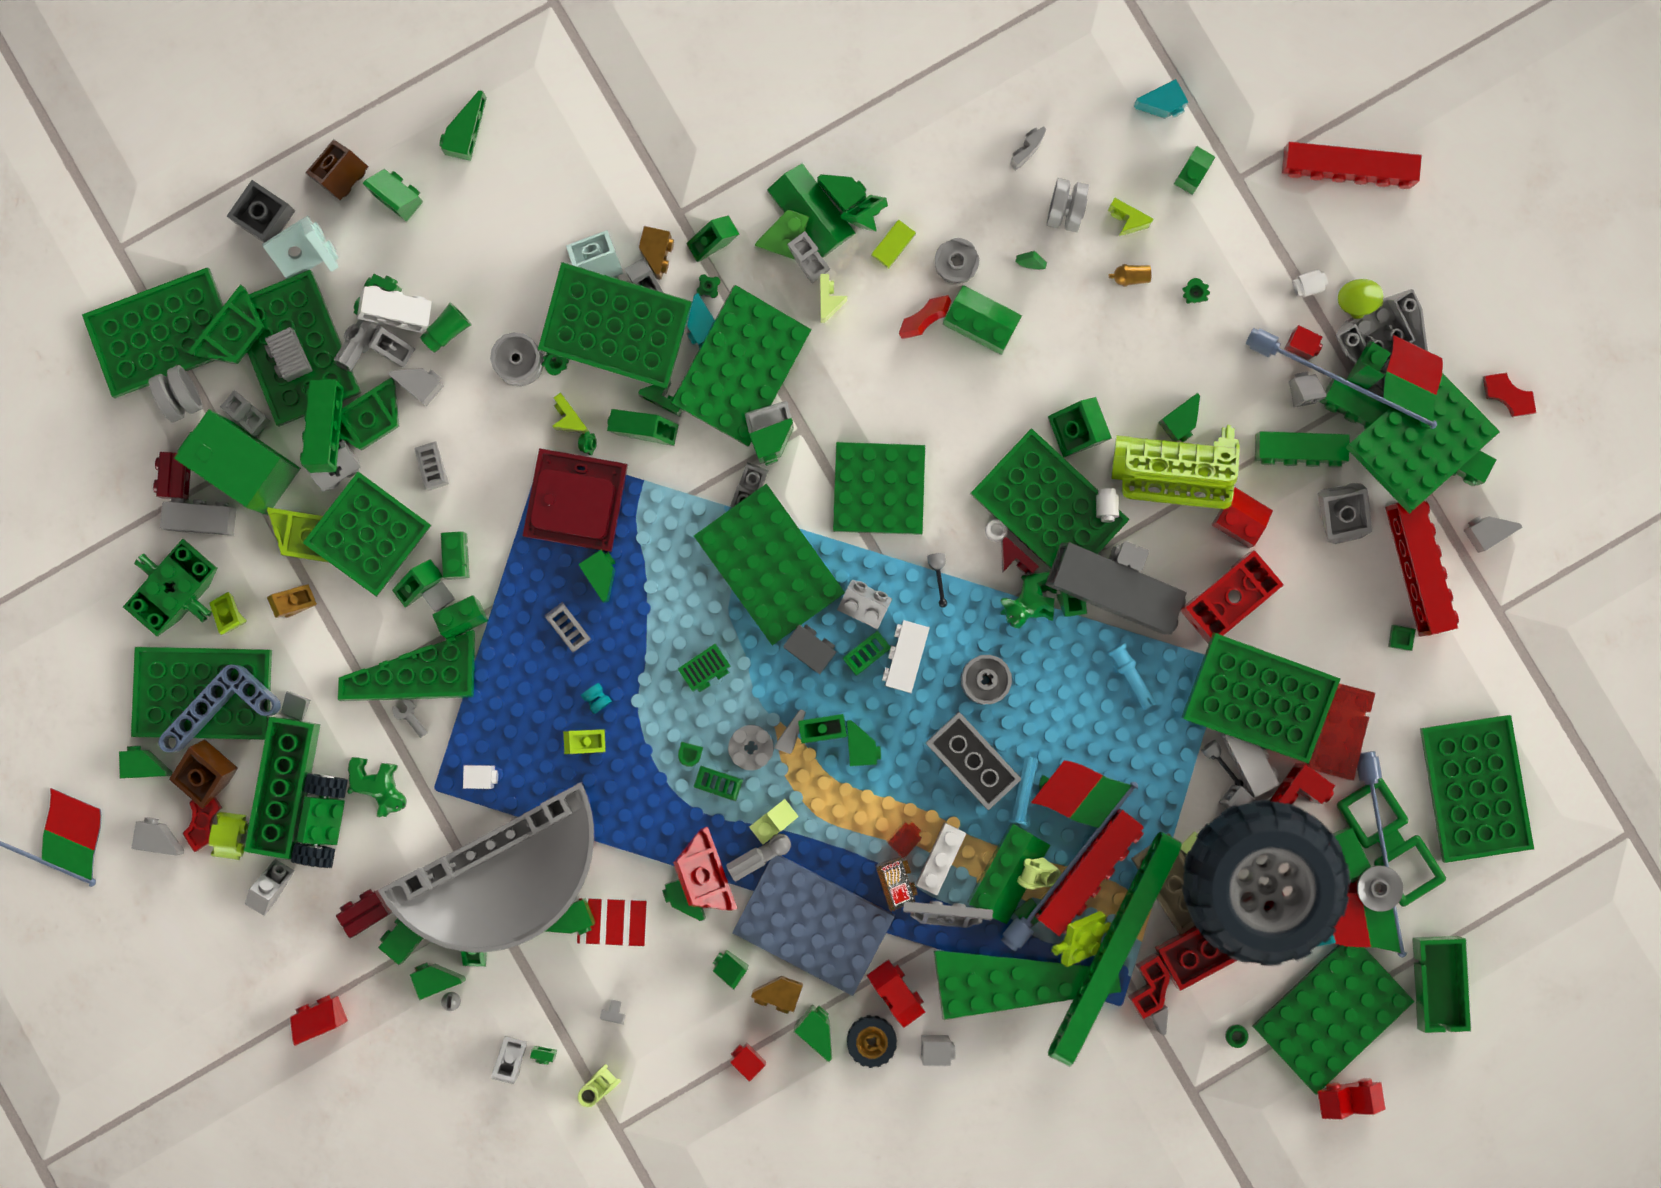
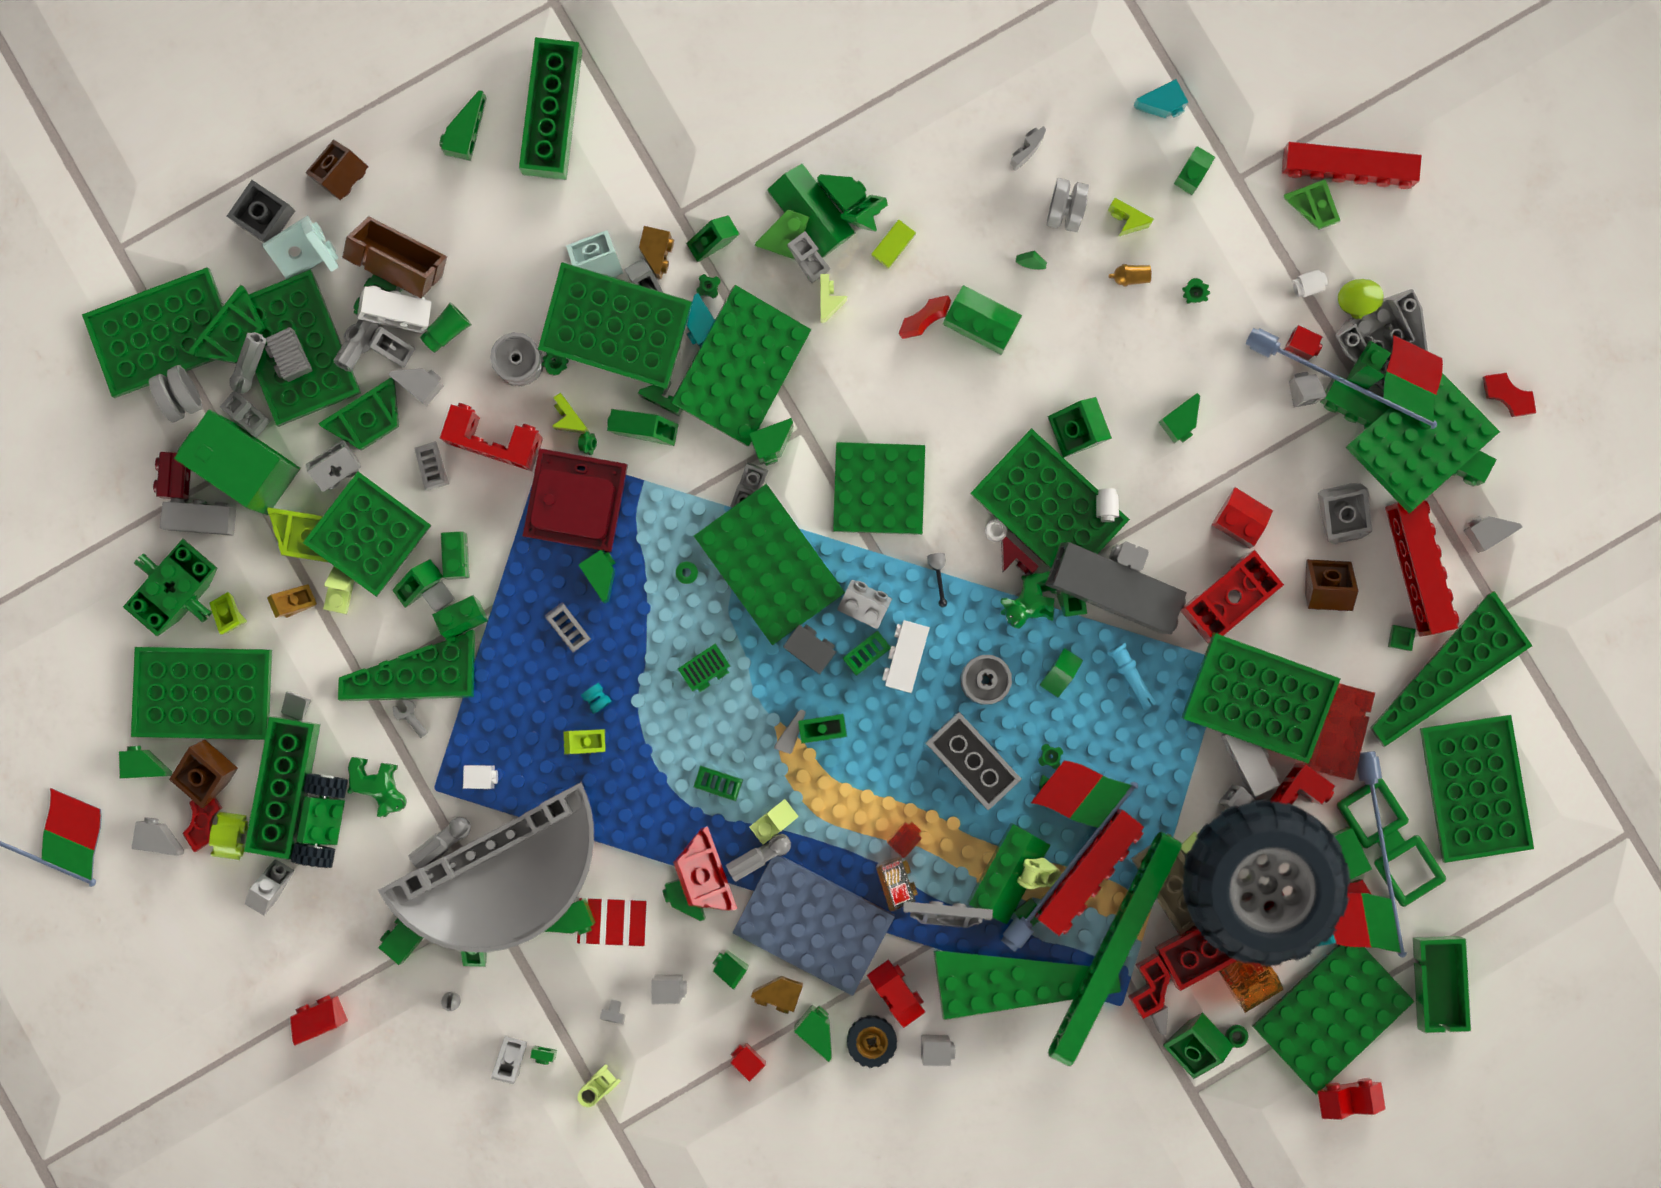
(214, 704): sand blue beam -> none
(247, 362): none -> light grey piece
(322, 426): green brick -> none
(338, 591): none -> yellowish green slope
(363, 913): dark red brick -> none
(393, 193): slope -> none
(394, 257): none -> reddish brown piece
(434, 979): green slope -> none
(439, 843): none -> light grey piece
(460, 432): none -> red plate
(550, 108): none -> green brick
(668, 989): none -> light grey brick
(679, 572): none -> green plate
(689, 754): green tile -> none
(760, 756): light grey plate -> none
(767, 416): light grey tile -> none
(861, 747): green slope -> none
(940, 858): white brick -> none
(967, 254): light grey plate -> none
(1024, 790): medium azure axle -> none
(1046, 751): none -> green plate
(1061, 673): none -> green slope
(1082, 939): lime plate -> none
(1178, 468): lime piece -> none
(1198, 1046): none -> green slope
(1213, 751): hinge -> none
(1250, 983): none -> clear orange slope
(1301, 447): green brick -> none
(1315, 204): none -> bright green wing
(1330, 585): none -> reddish brown slope
(1390, 892): light grey dish -> none
(1471, 654): none -> green wing

